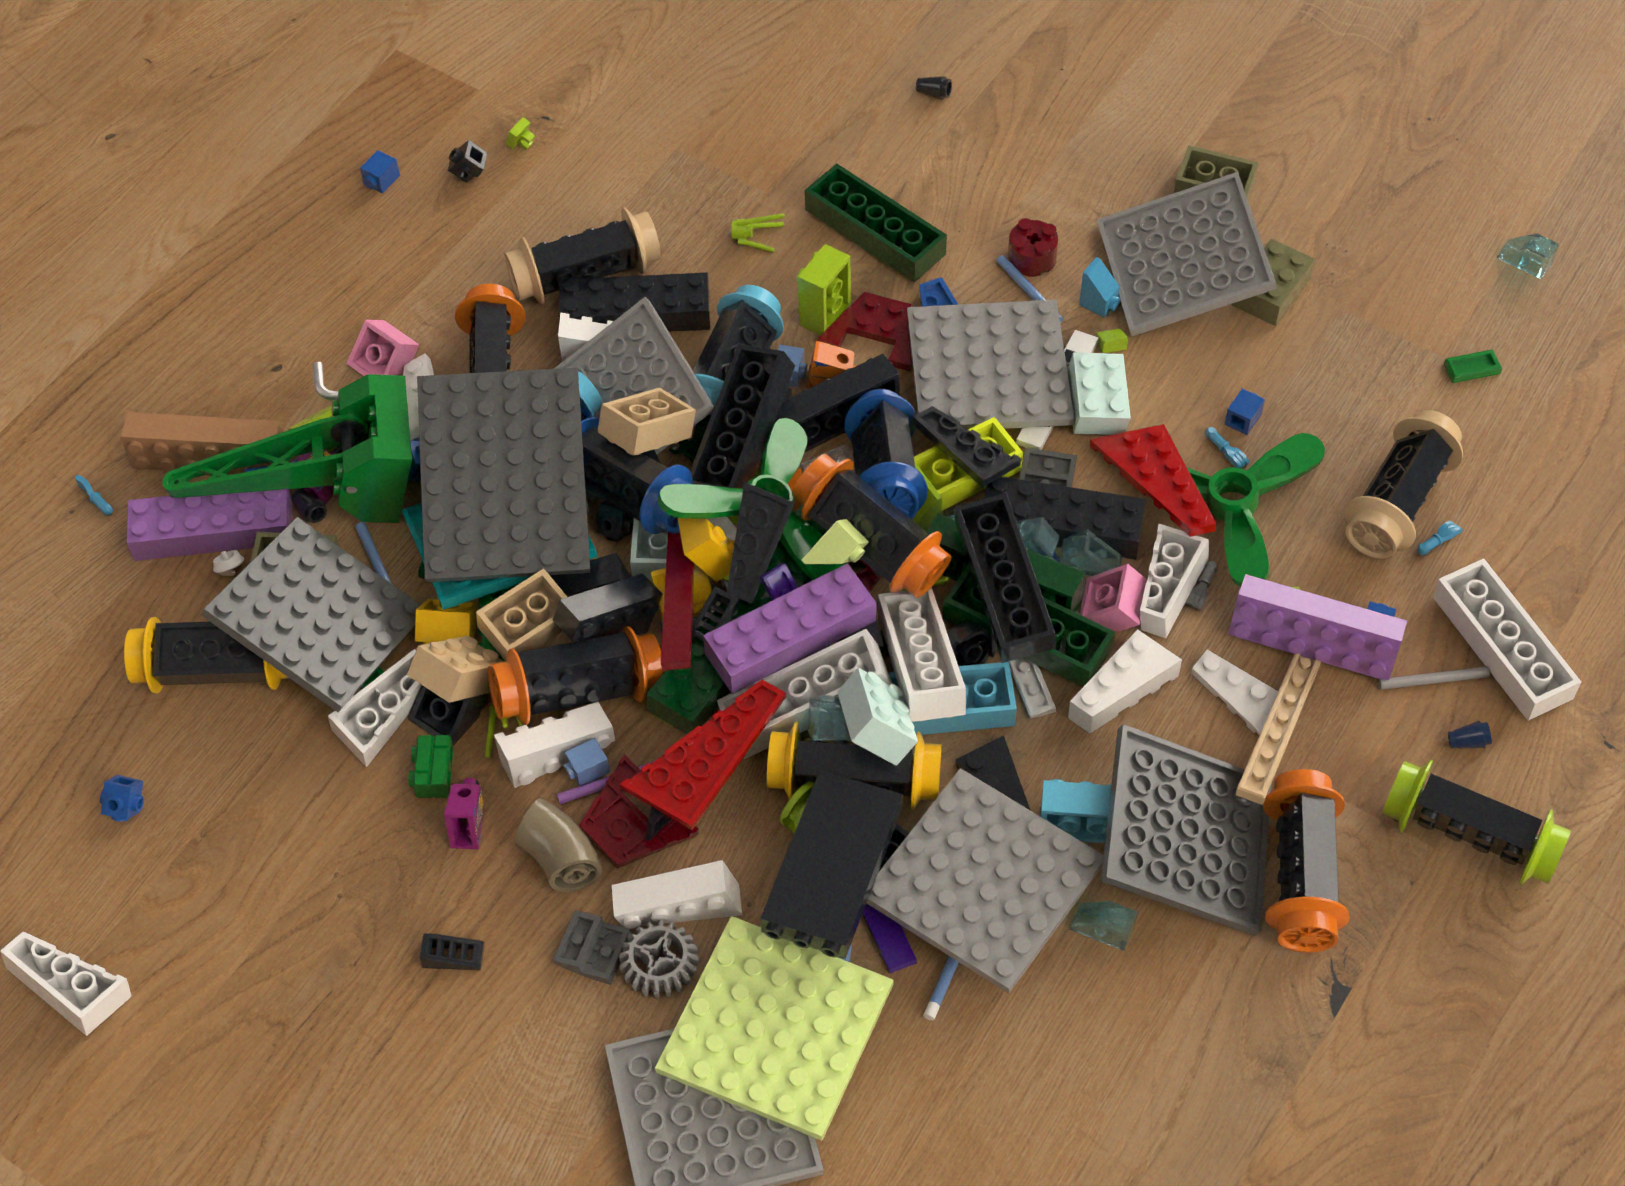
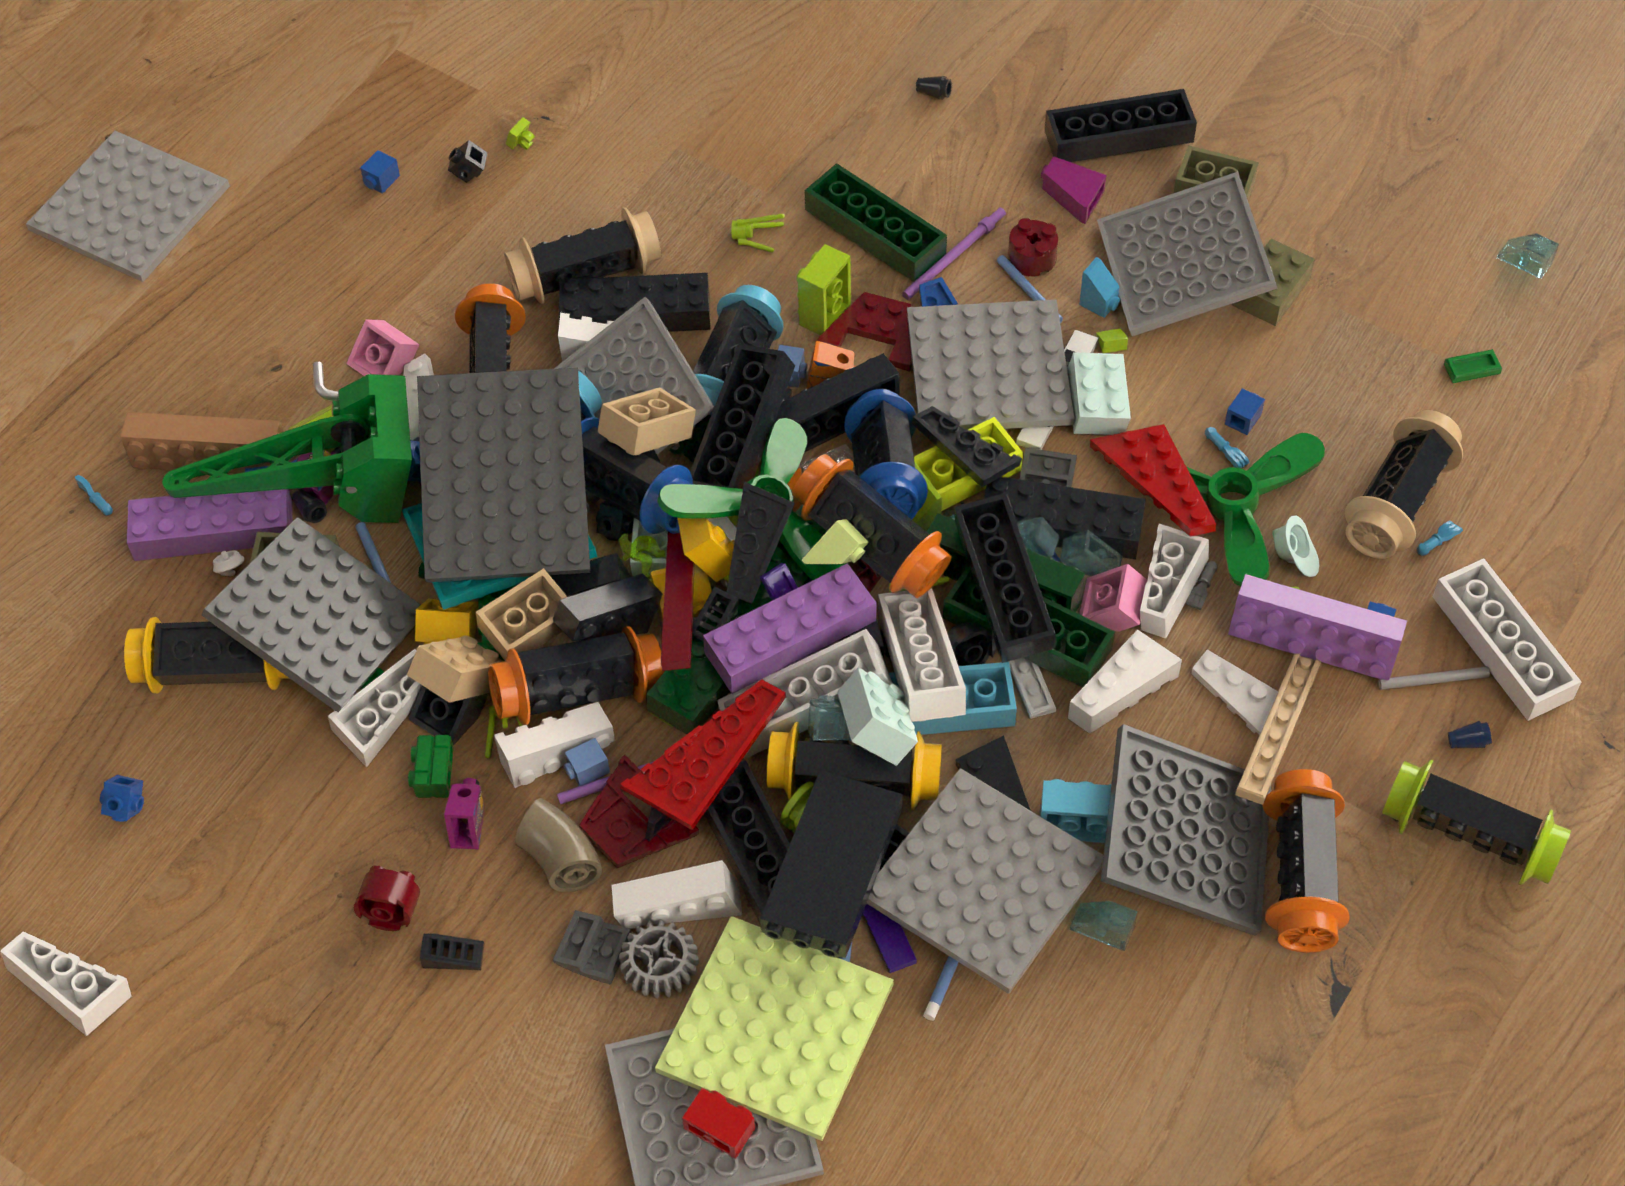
(128, 205): none -> light grey plate
(387, 898): none -> dark red brick
(635, 549): none -> clear neon green piece
(719, 1122): none -> red brick
(748, 835): none -> black brick
(984, 227): none -> medium lavender bar
(1073, 187): none -> magenta slope
(1120, 126): none -> black brick
(1296, 547): none -> light aqua piece

